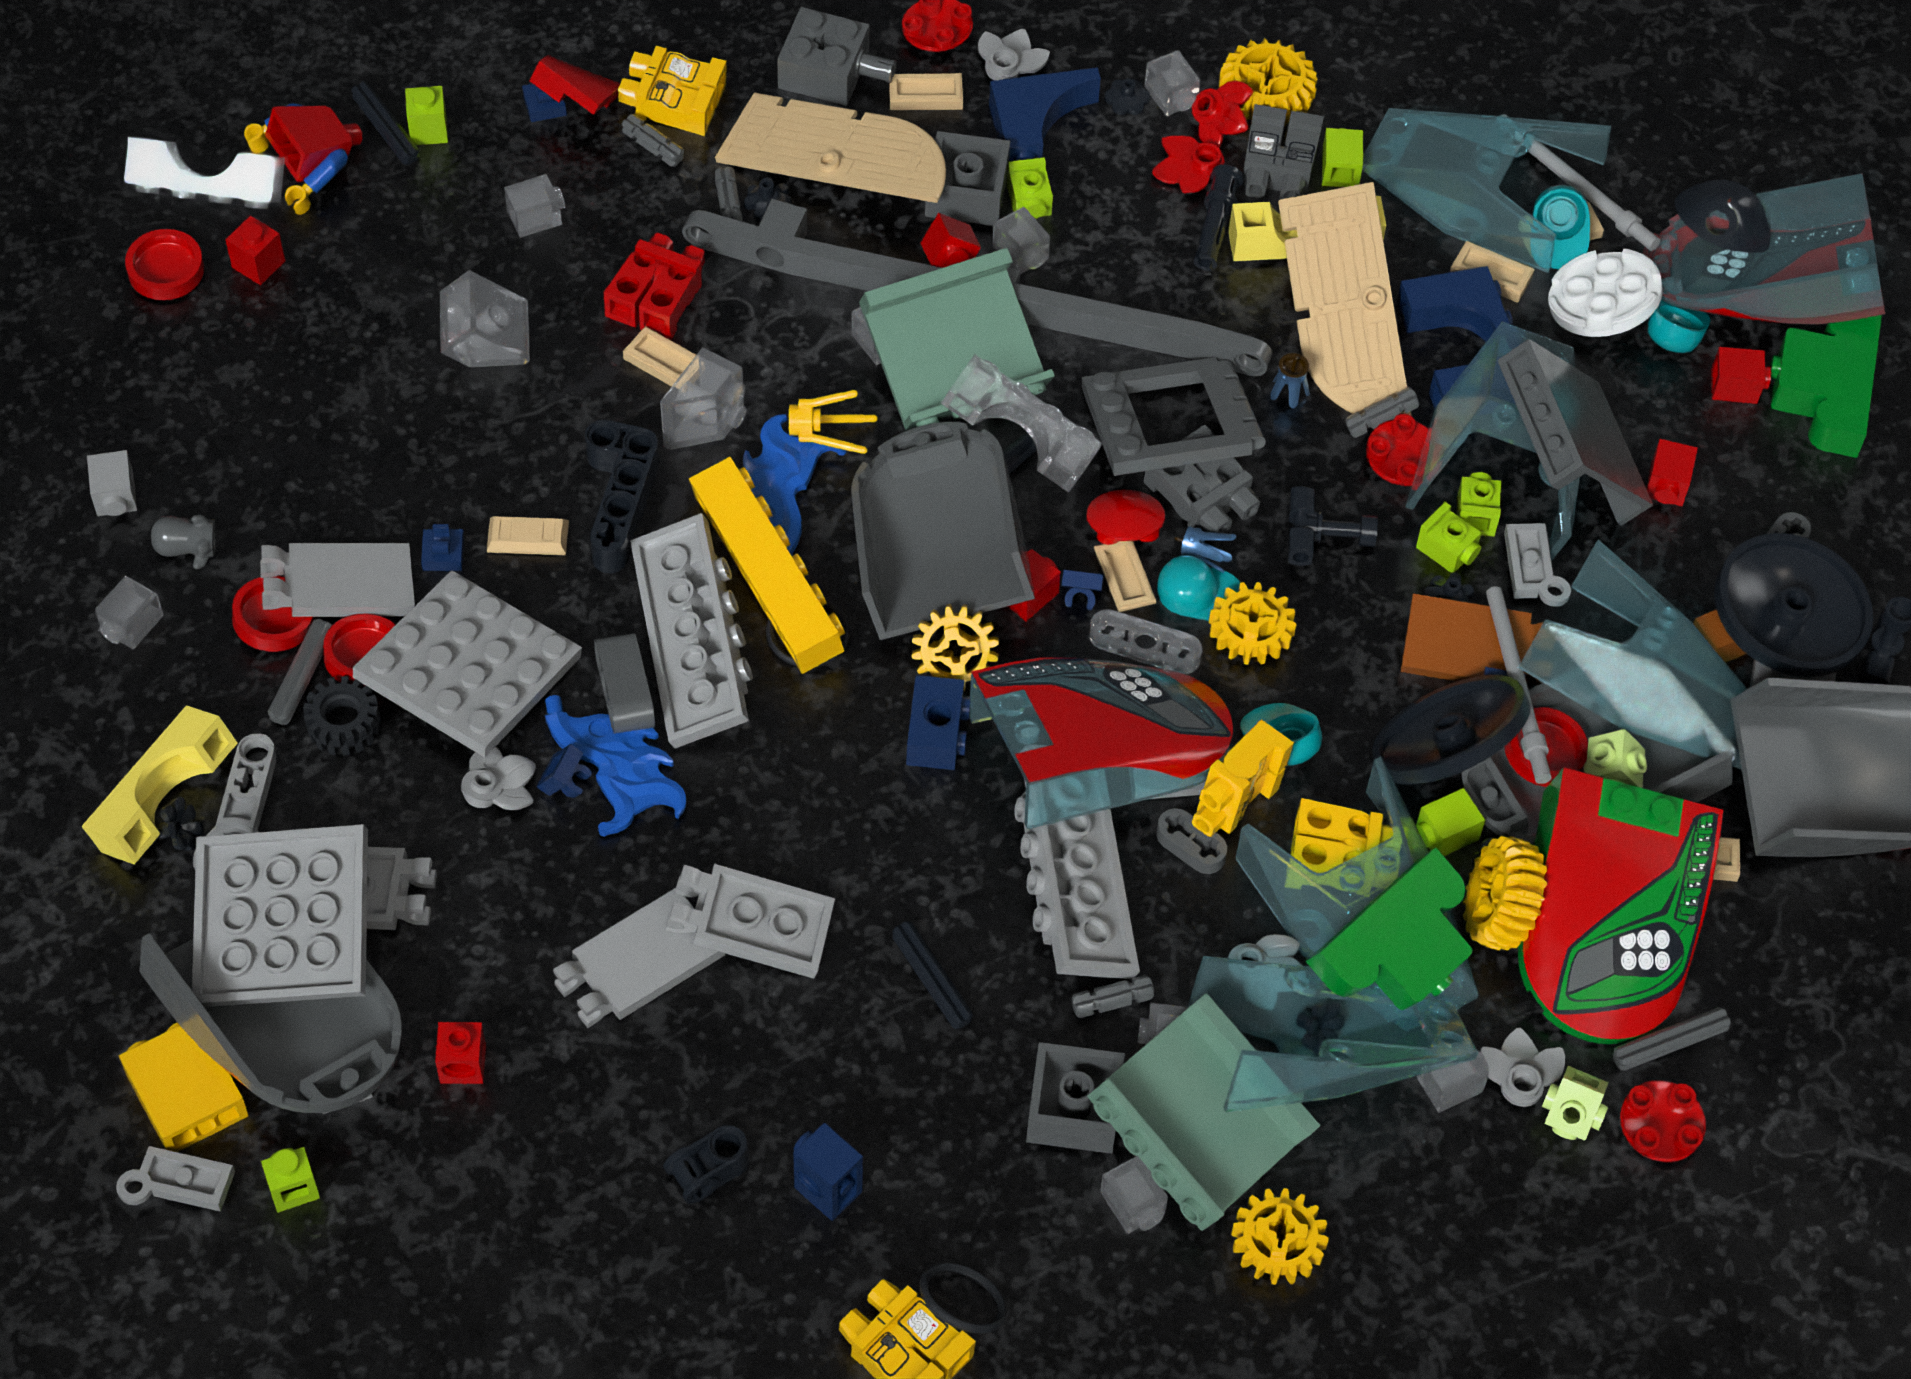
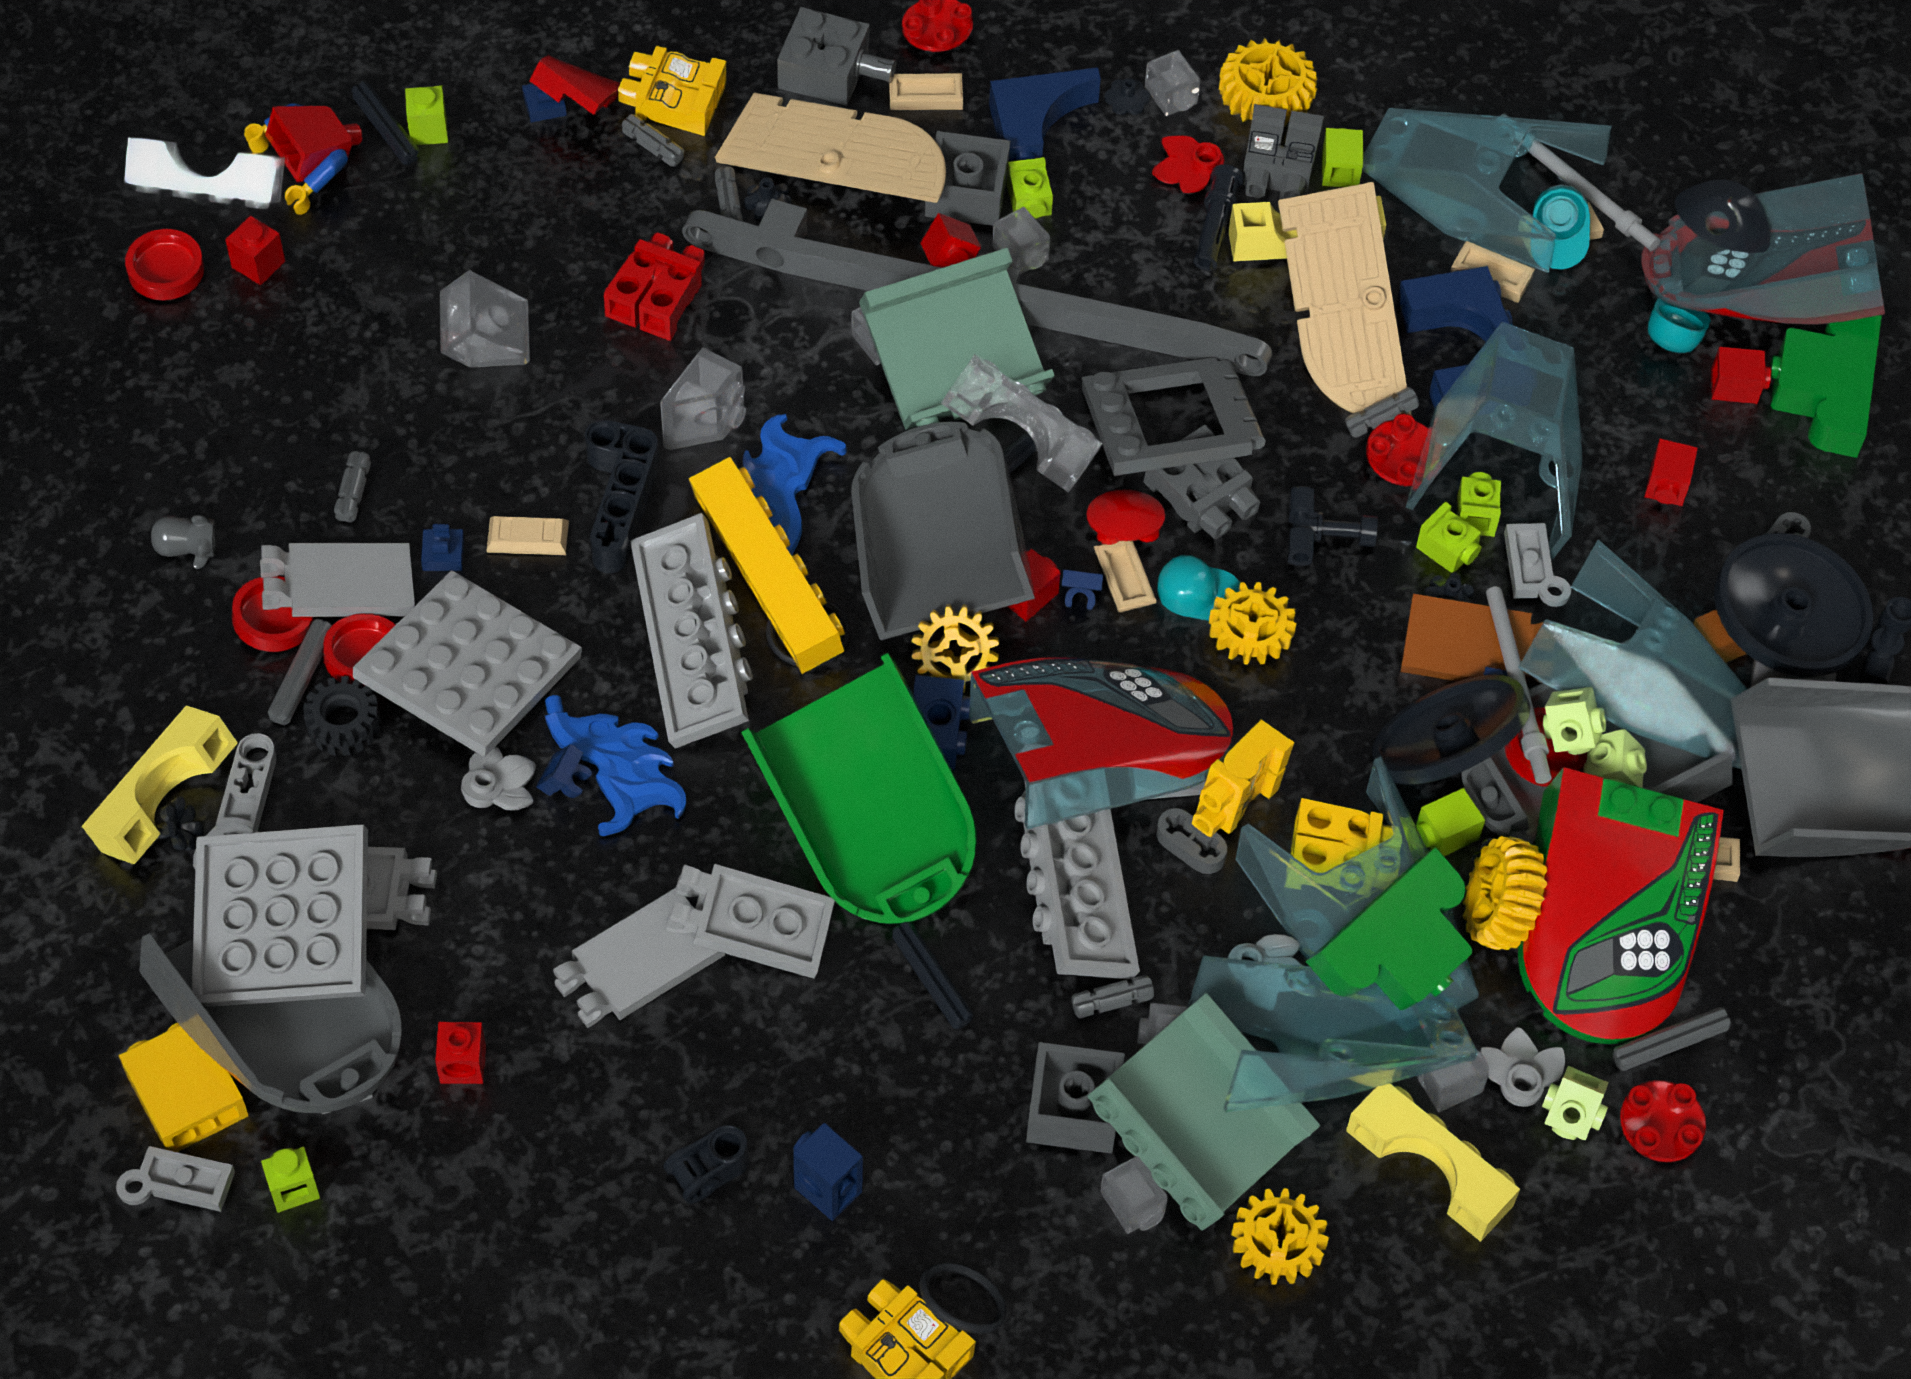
(111, 483): light grey brick -> none
(128, 613): clear brick -> none
(352, 486): none -> dark grey axle
(534, 205): clear brick -> none
(624, 683): dark grey beam -> none
(658, 356): tan tile -> none
(806, 420): yellow plant -> none
(871, 798): none -> green windscreen
(1010, 55): light grey plate -> none
(1114, 641): clear beam -> none
(1195, 545): flat silver piece -> none
(1224, 112): red plate -> none
(1293, 372): piece -> none
(1294, 723): teal cap -> none
(1320, 1024): black plant -> none
(1393, 1123): none -> light yellow arch
(1573, 427): dark grey panel -> none
(1574, 720): none -> yellowish green brick
(1605, 292): white tile -> none

